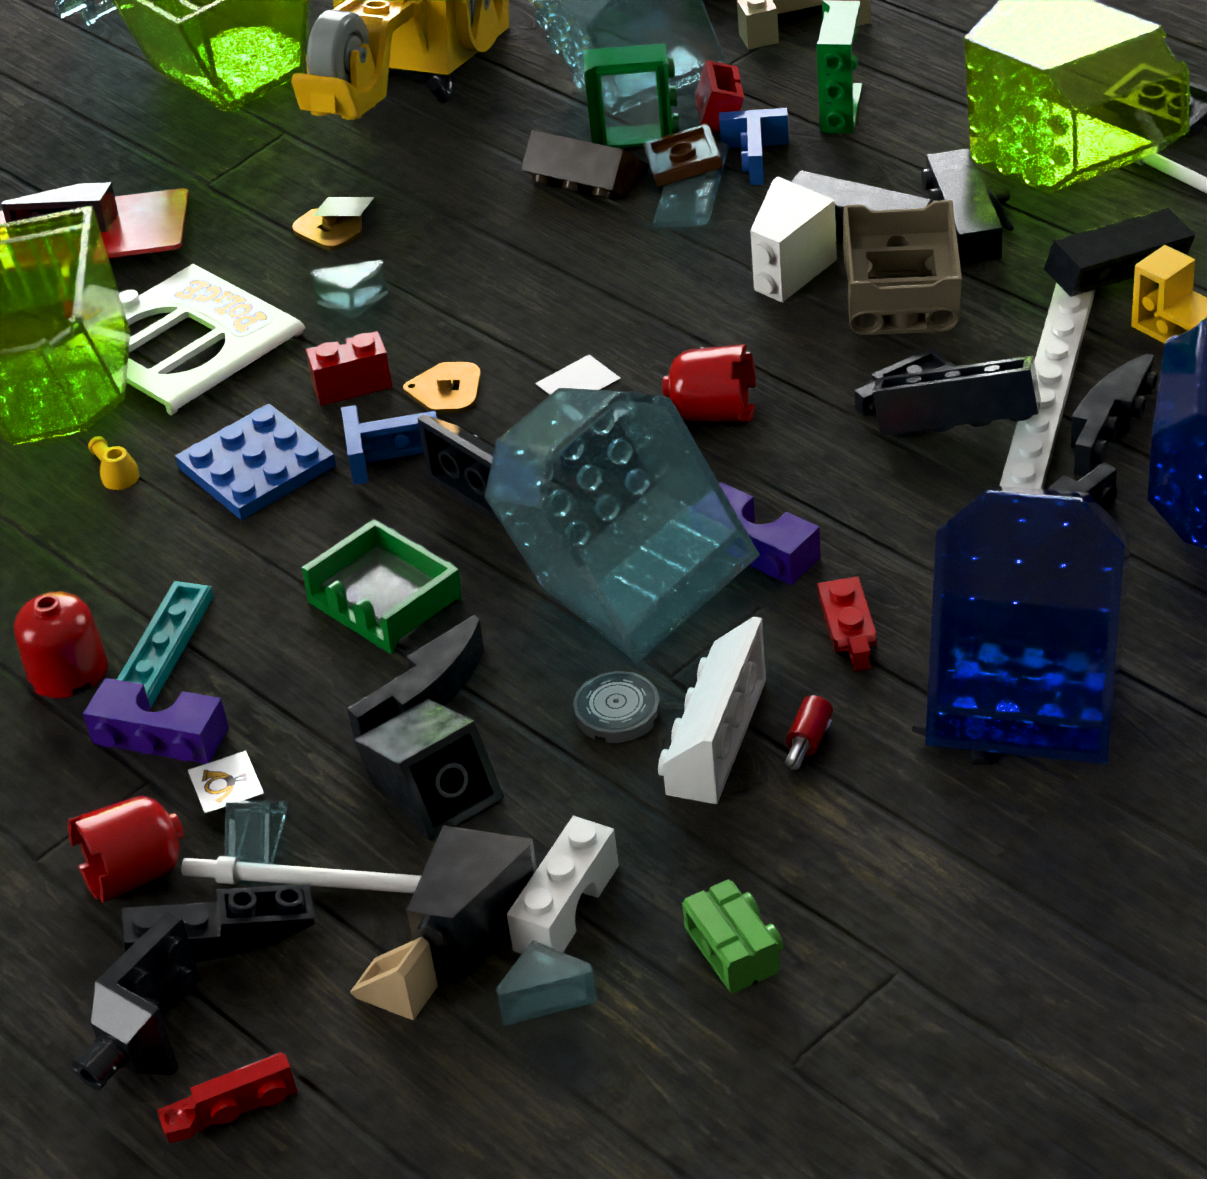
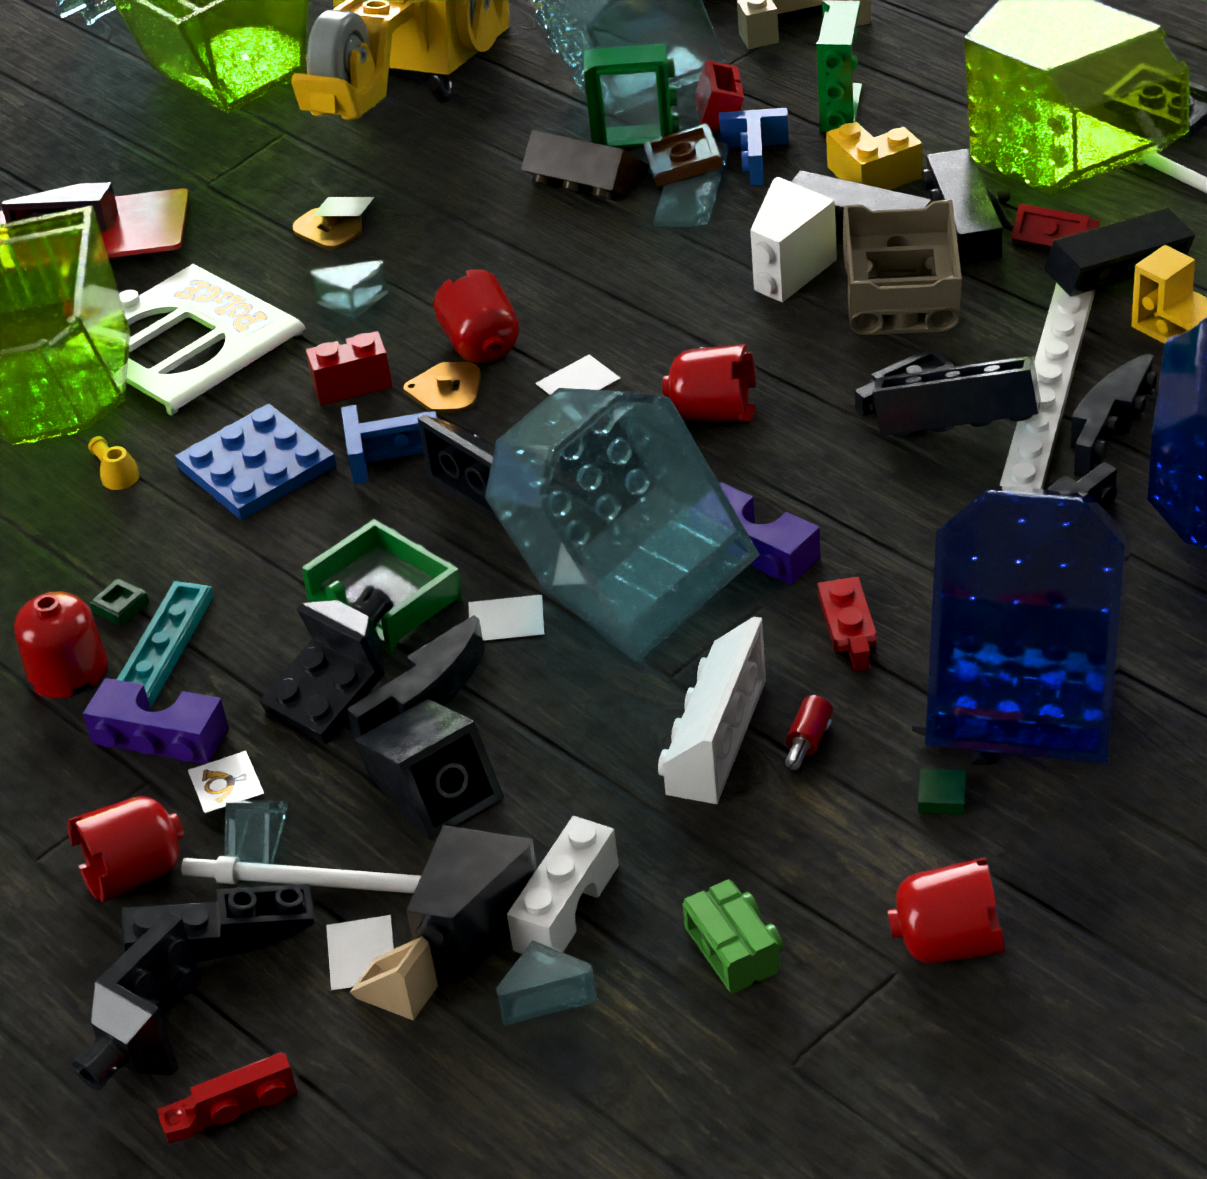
(119, 602): none -> dark green tile
(334, 667): none -> black plate
(354, 947): none -> white sticker
(477, 317): none -> red cylinder
(509, 617): none -> white sticker
(616, 706): tile -> none
(874, 161): none -> yellow brick
(942, 791): none -> dark green tile
(948, 913): none -> red cylinder
(1043, 225): none -> red hinge

